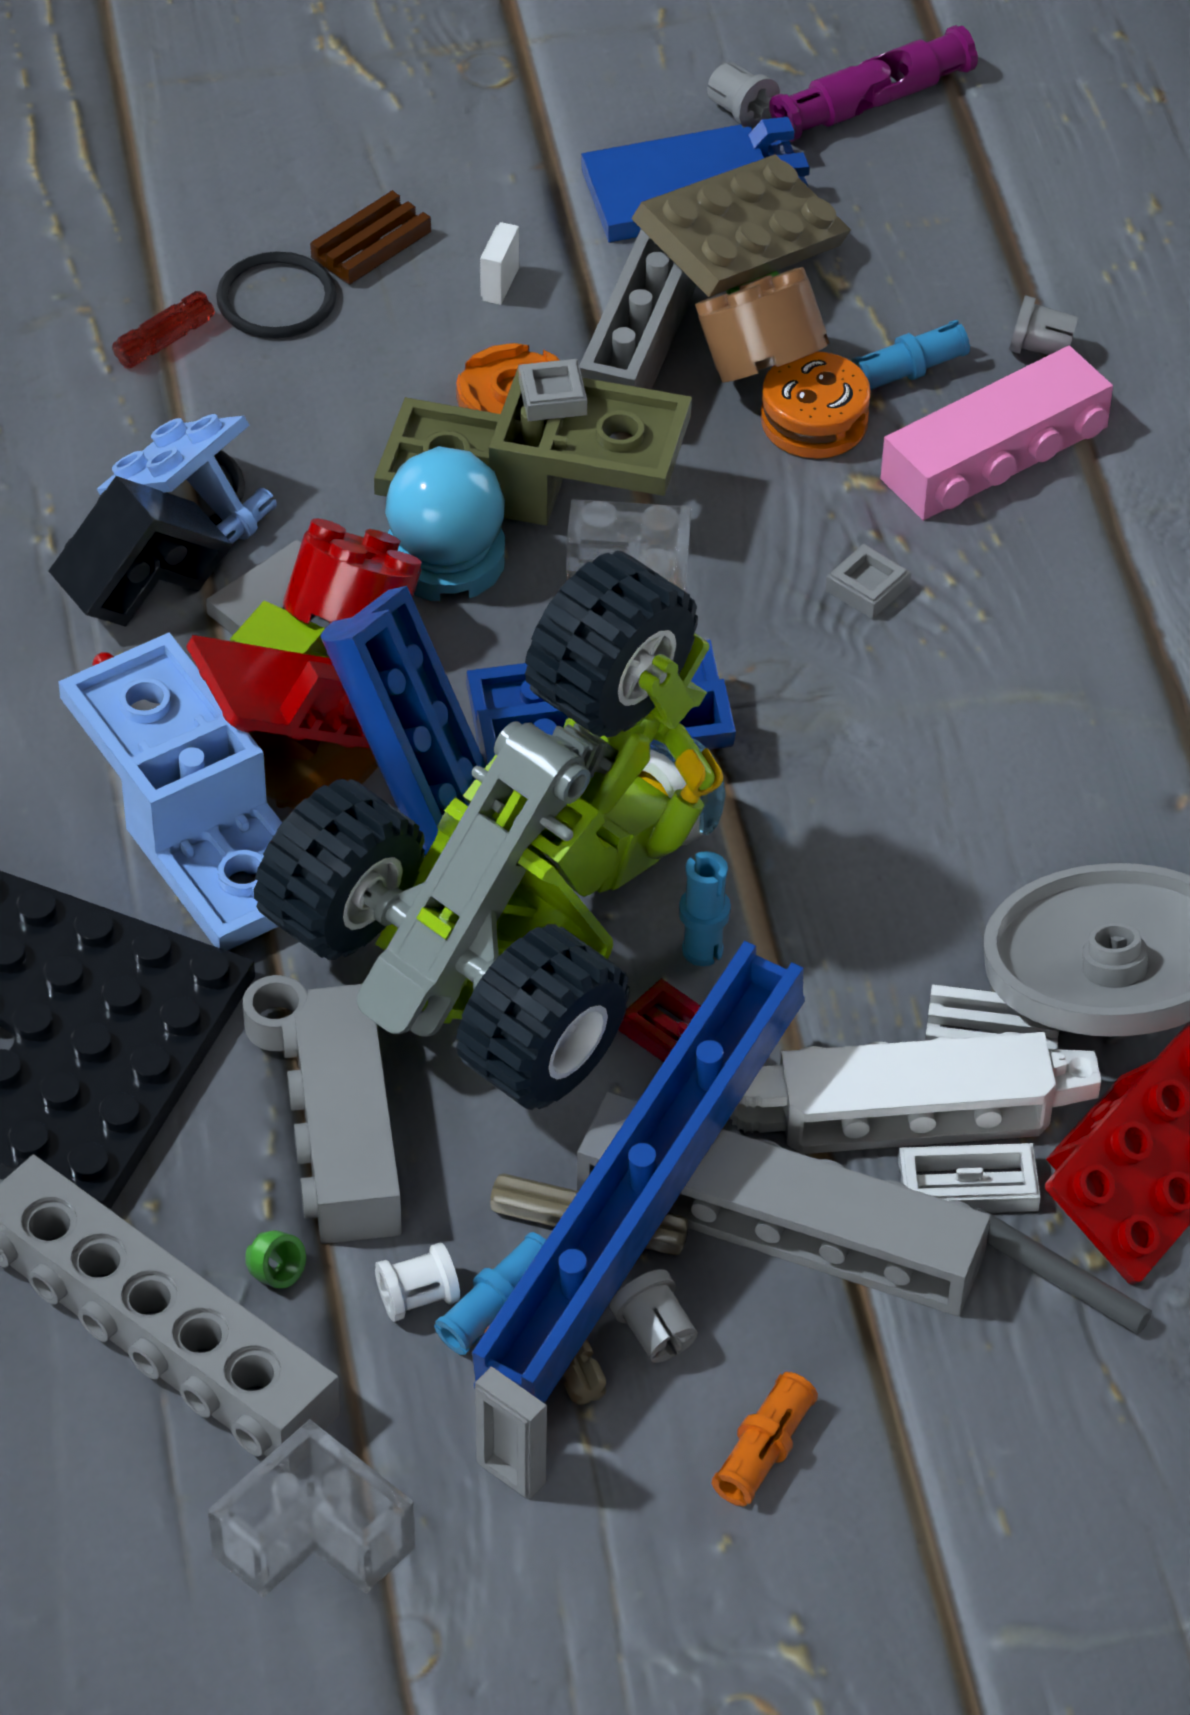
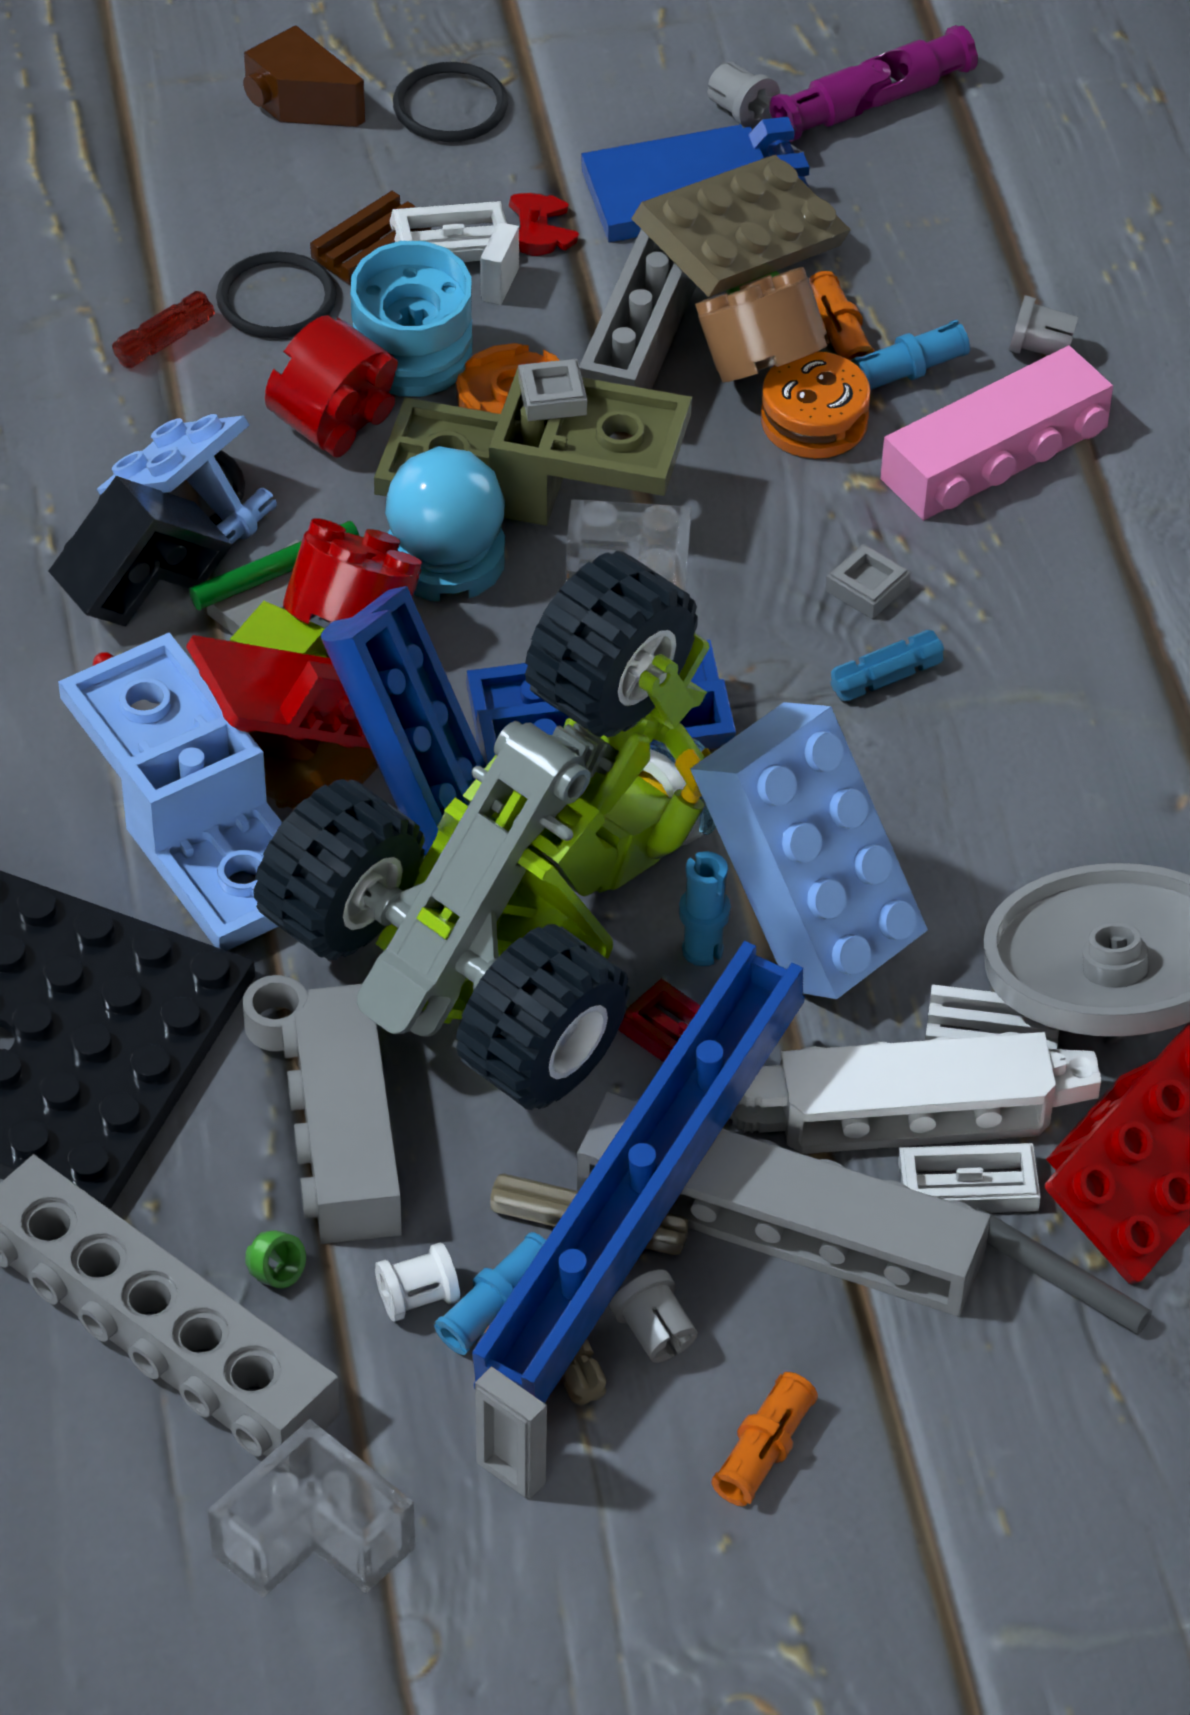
(250, 574): none -> green bar
(303, 82): none -> reddish brown slope
(332, 384): none -> red brick
(418, 309): none -> medium azure wheel
(450, 67): none -> black tyre
(465, 242): none -> white tile
(535, 234): none -> red piece
(809, 847): none -> light blue brick
(839, 316): none -> orange pin
(887, 665): none -> dark azure axle

